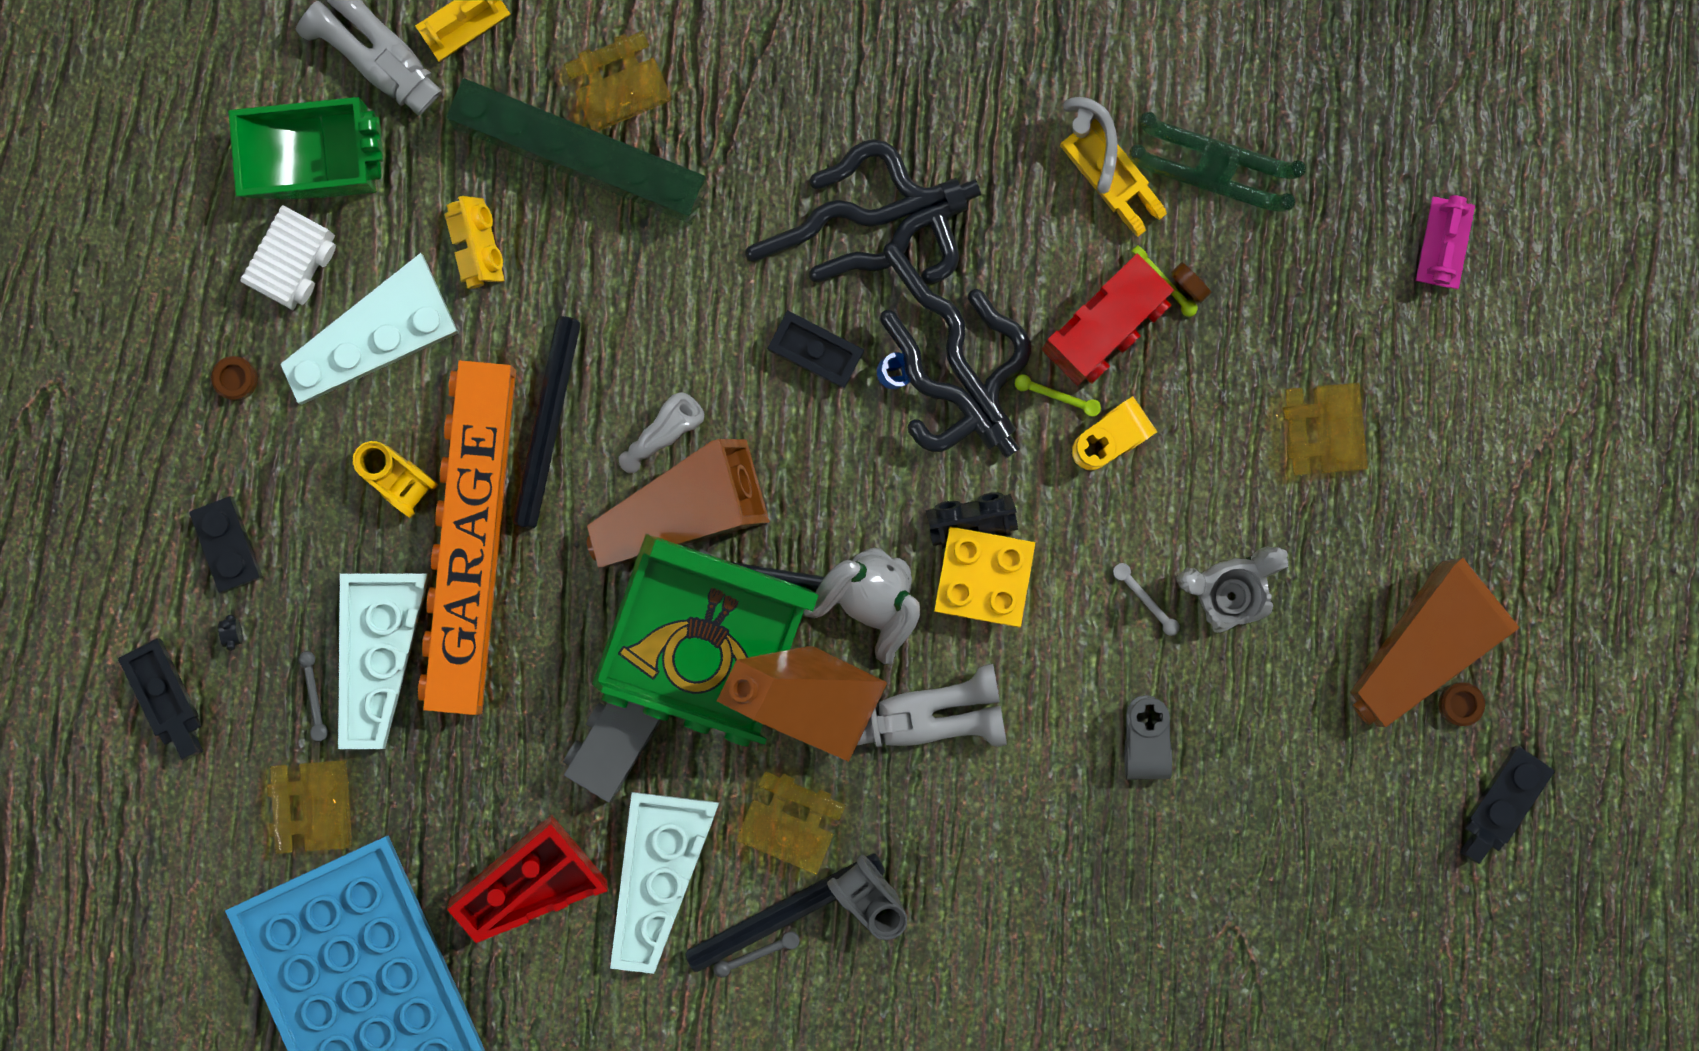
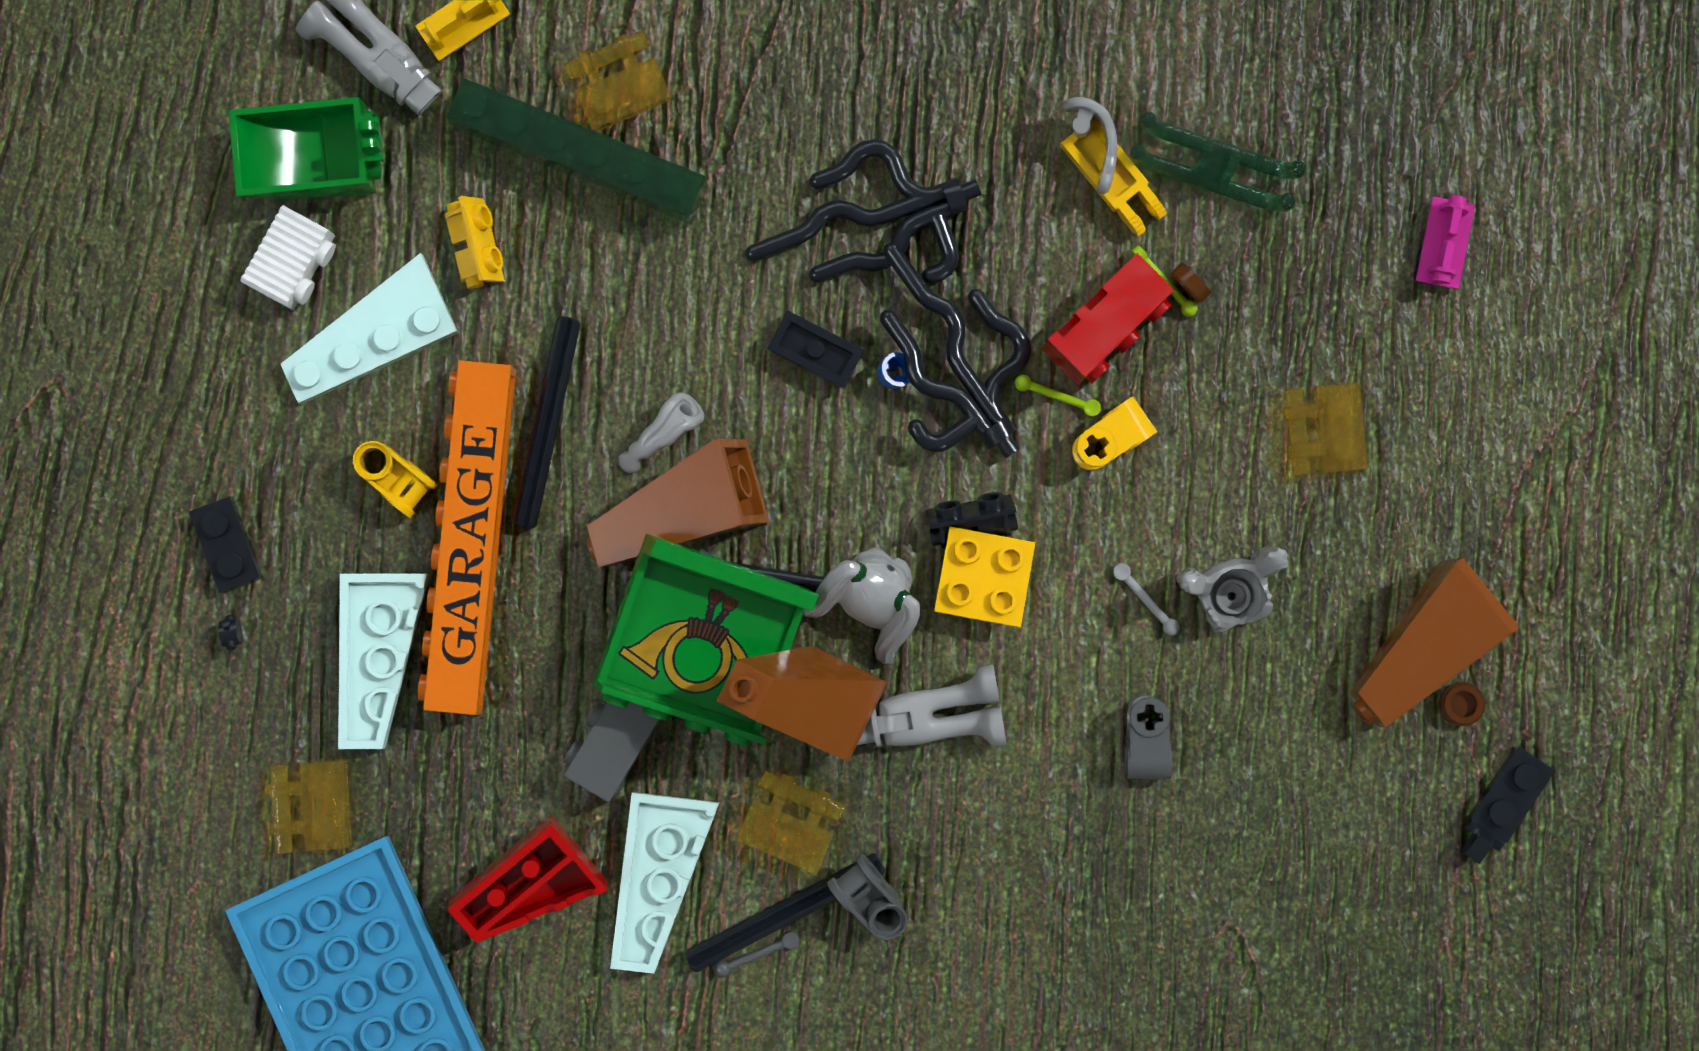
(163, 697): black hinge -> none
(234, 378): reddish brown tile -> none
(319, 731): dark grey hinge -> none

